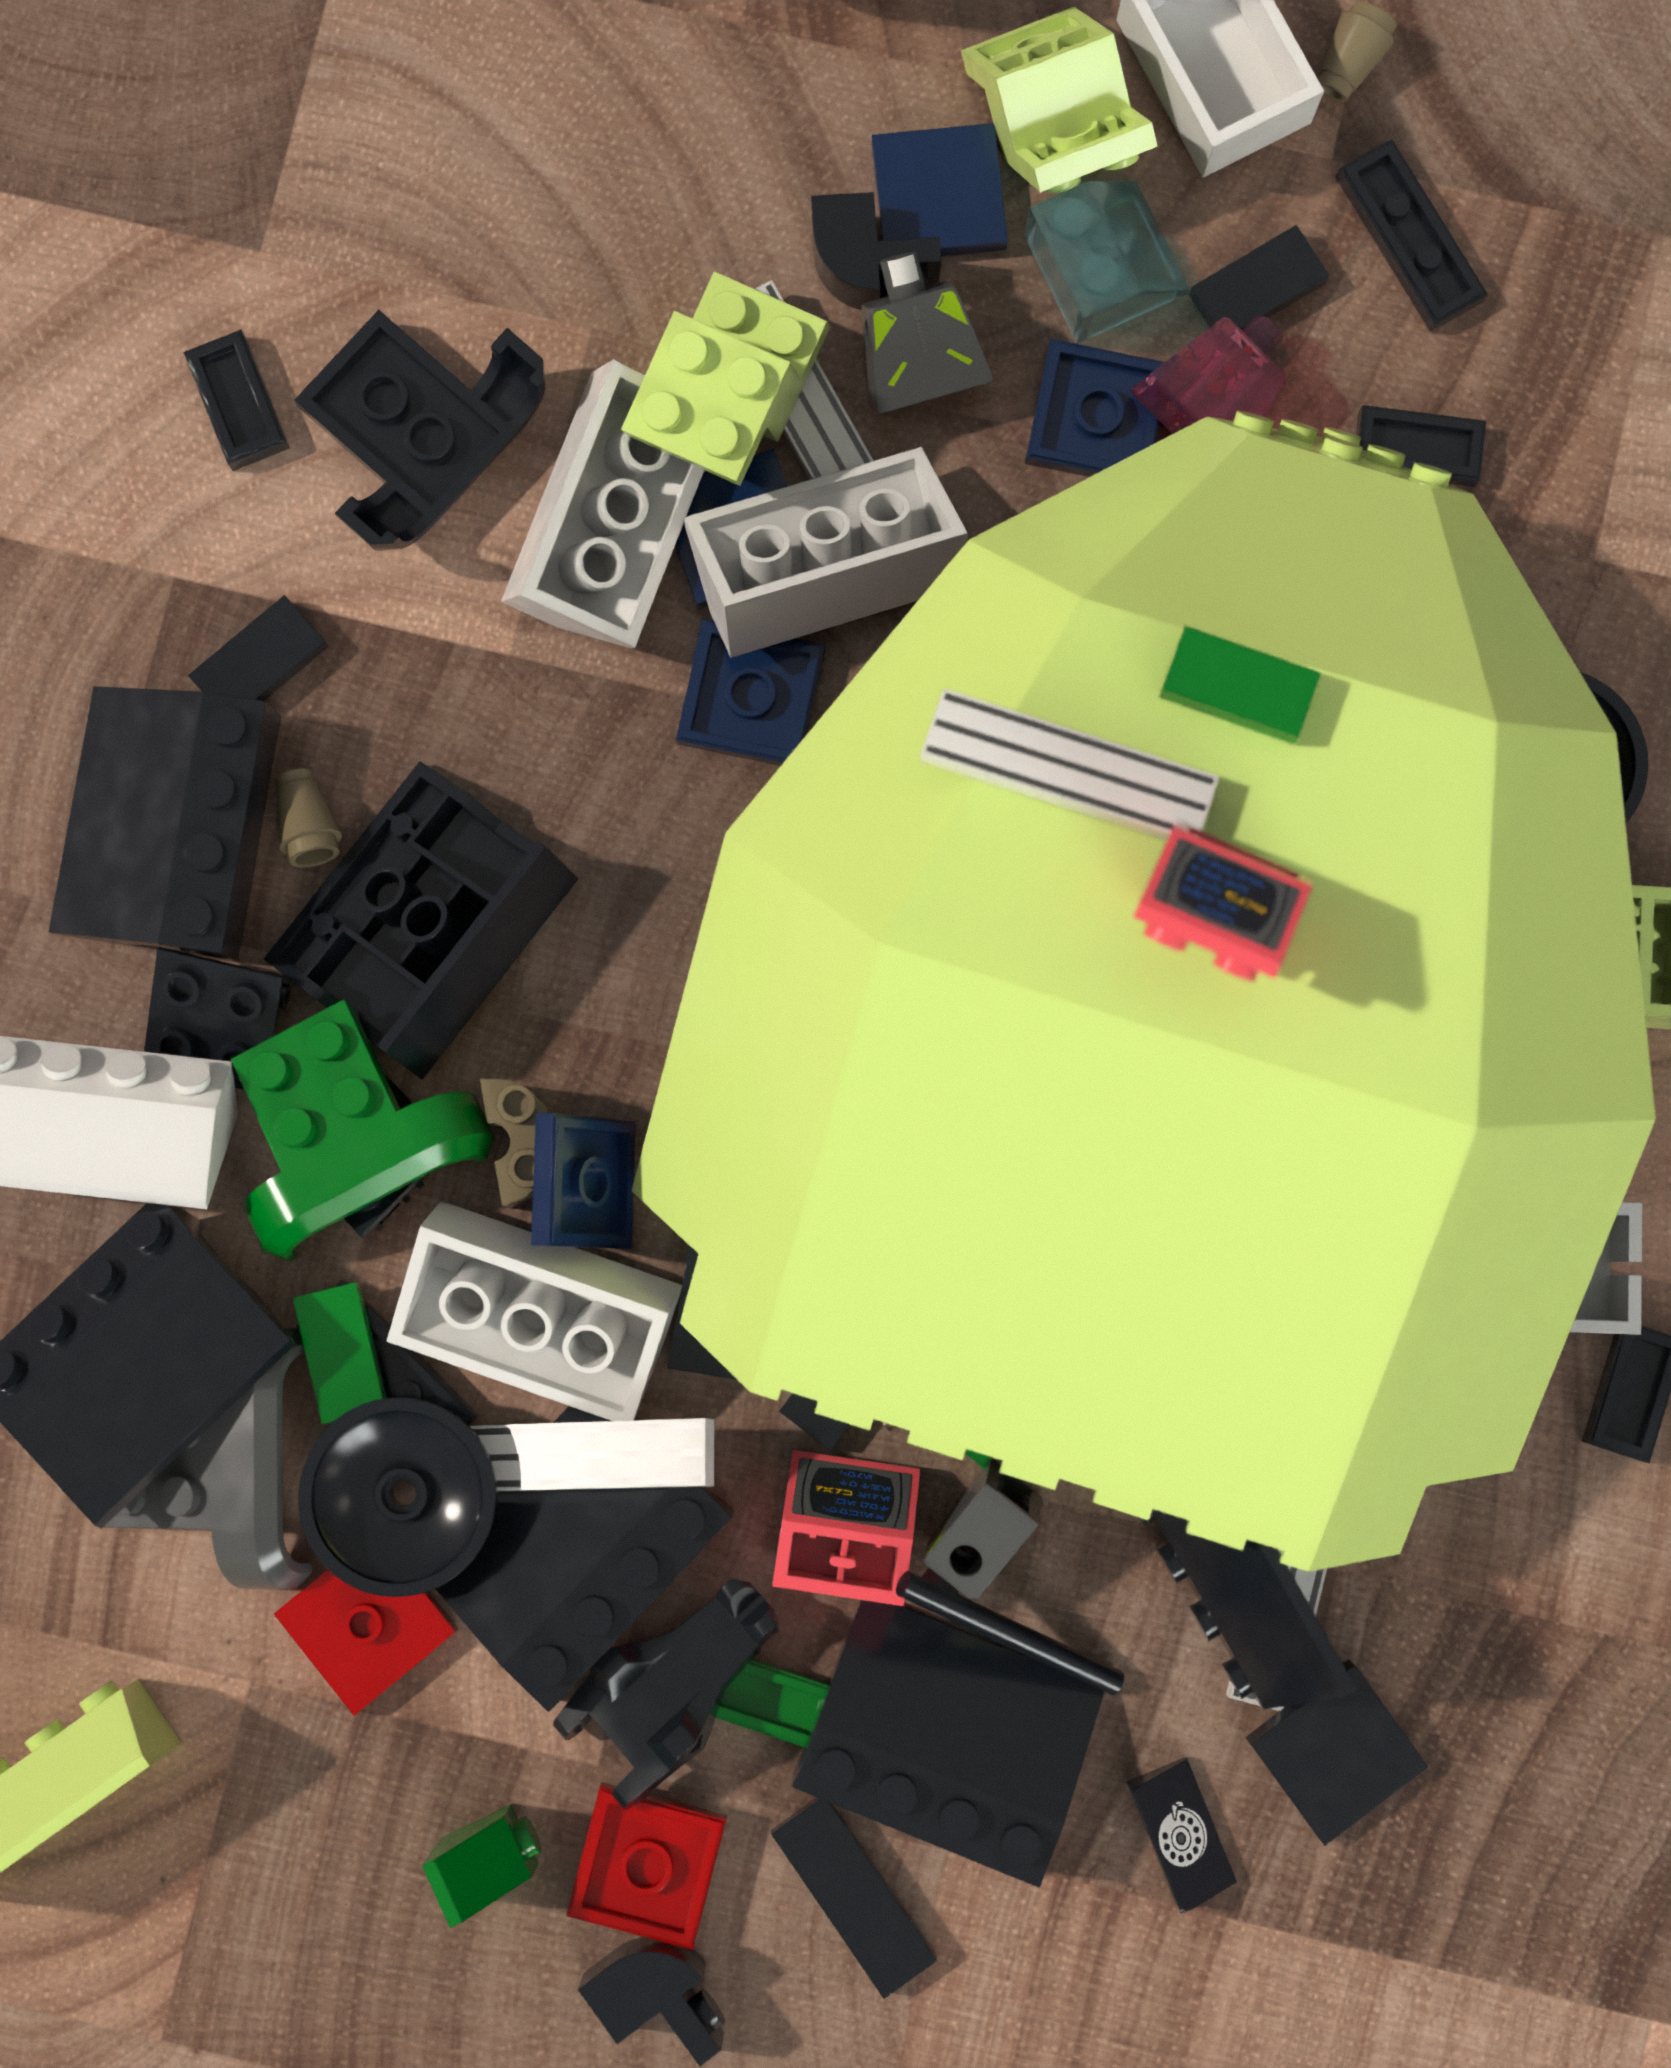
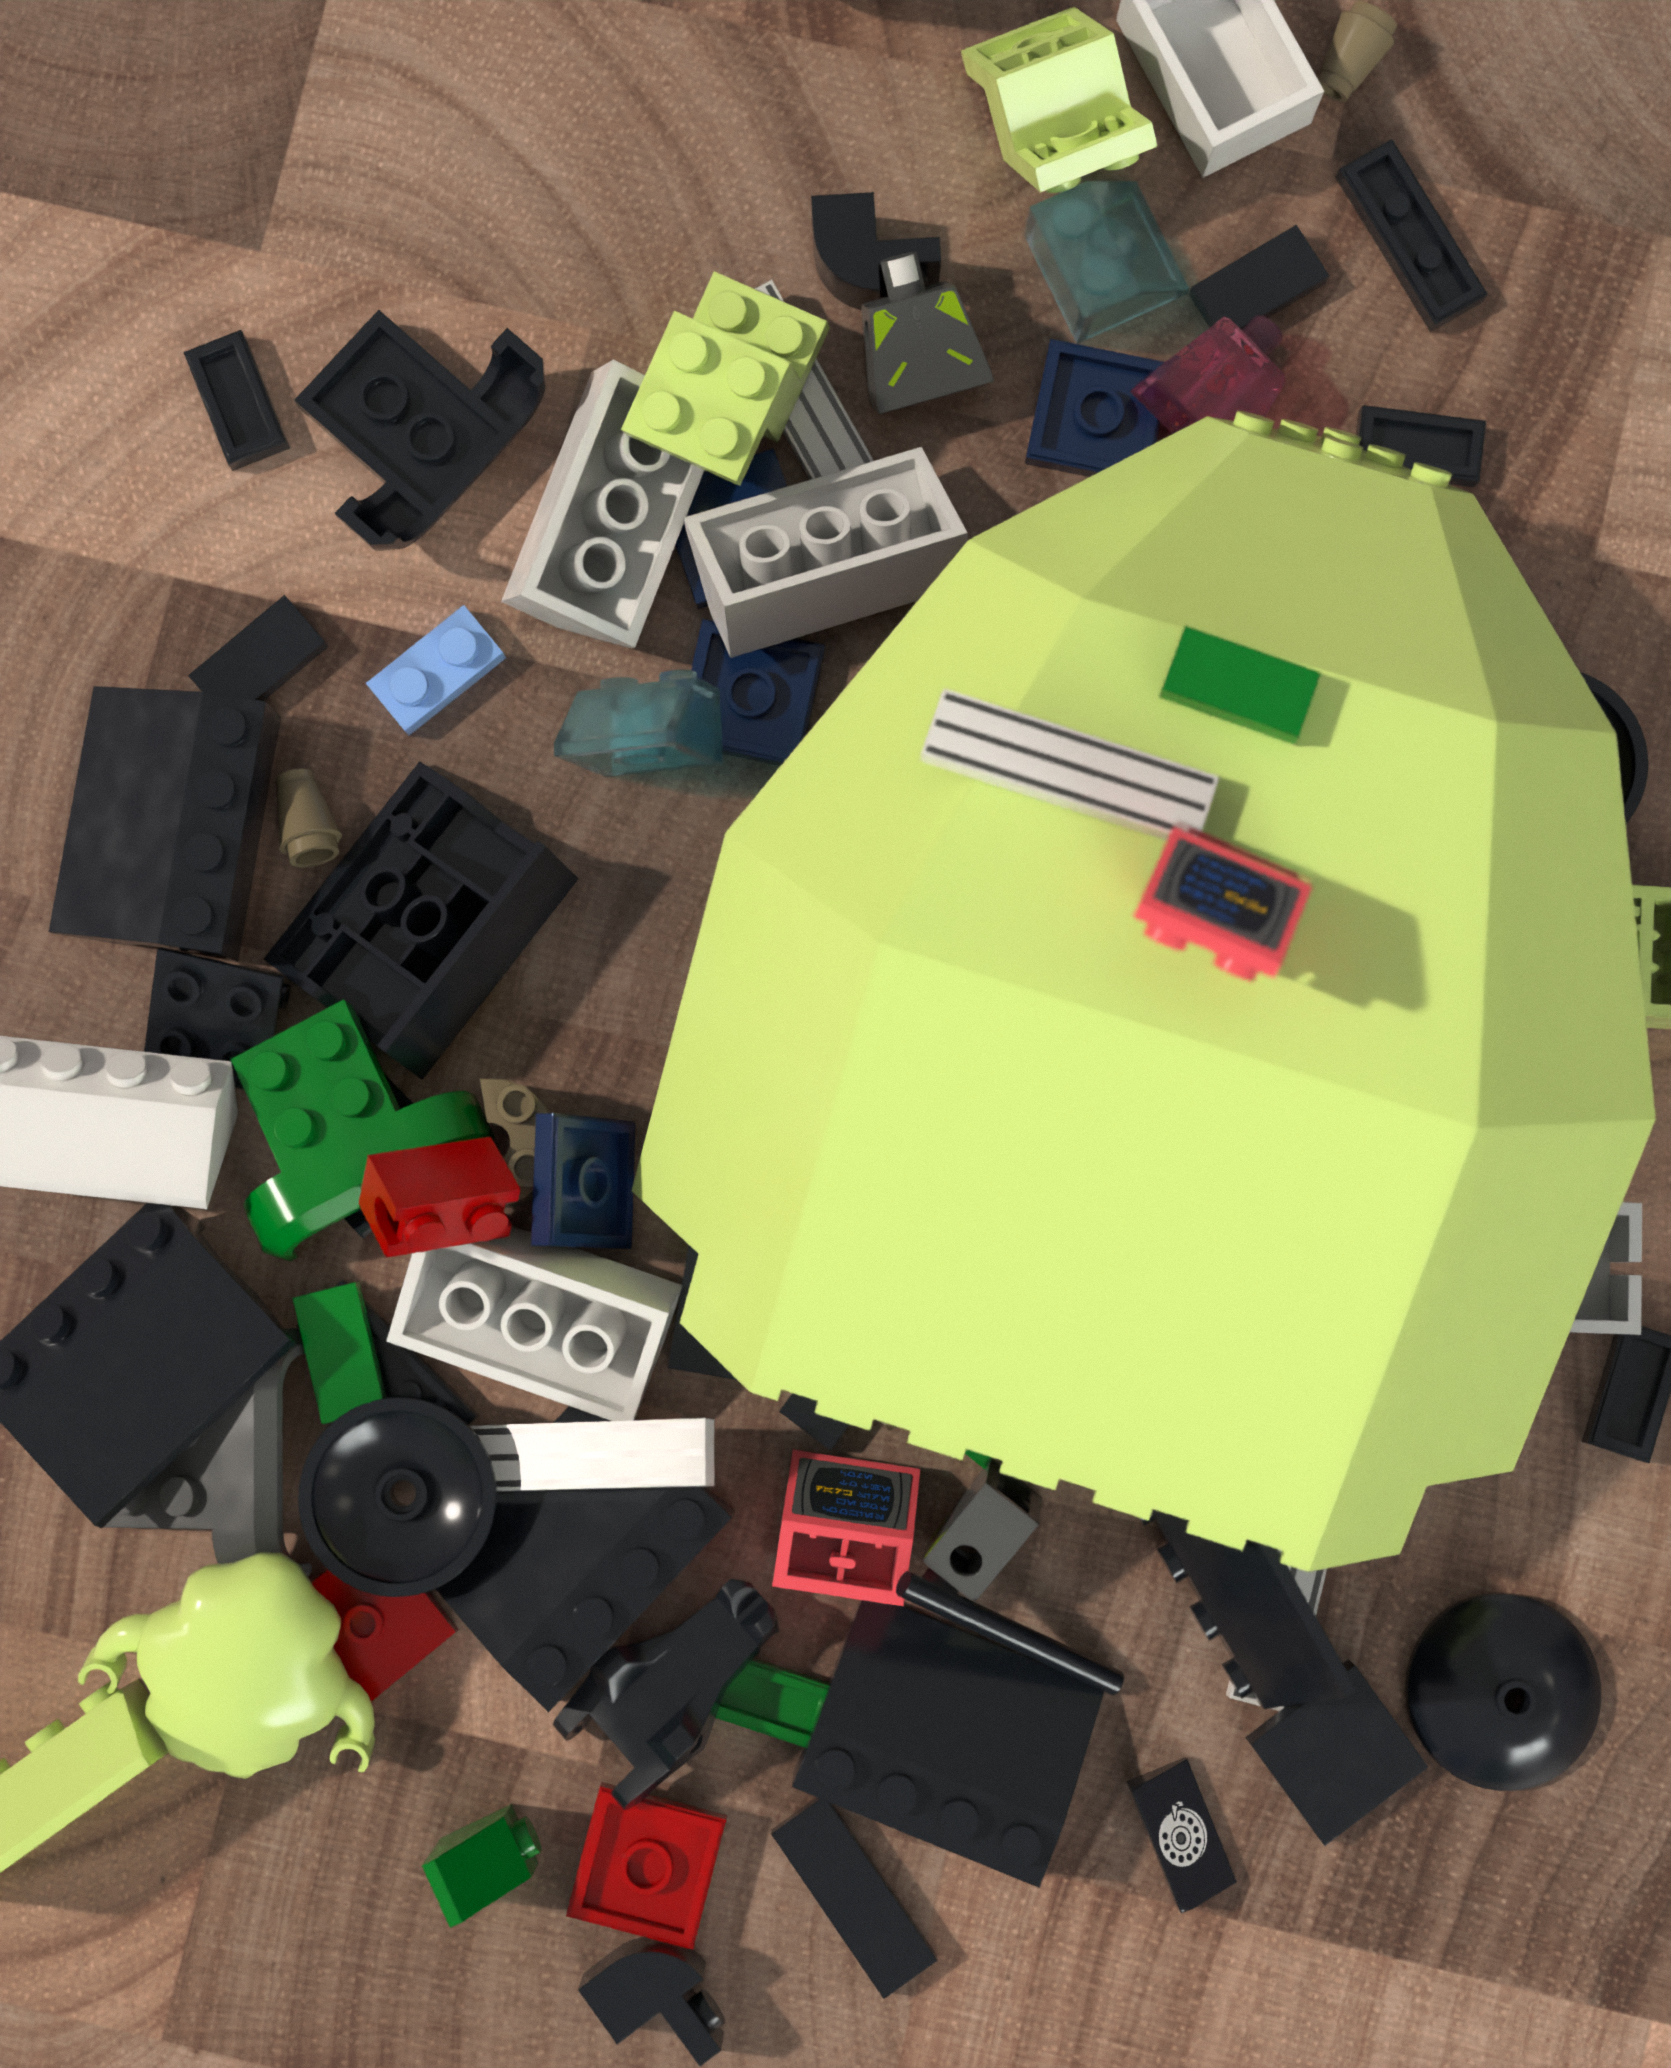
(241, 1668): none -> yellowish green piece
(436, 670): none -> light blue plate
(437, 1196): none -> red brick
(643, 725): none -> clear light blue slope
(941, 187): dark blue tile -> none
(1467, 1667): none -> black dish

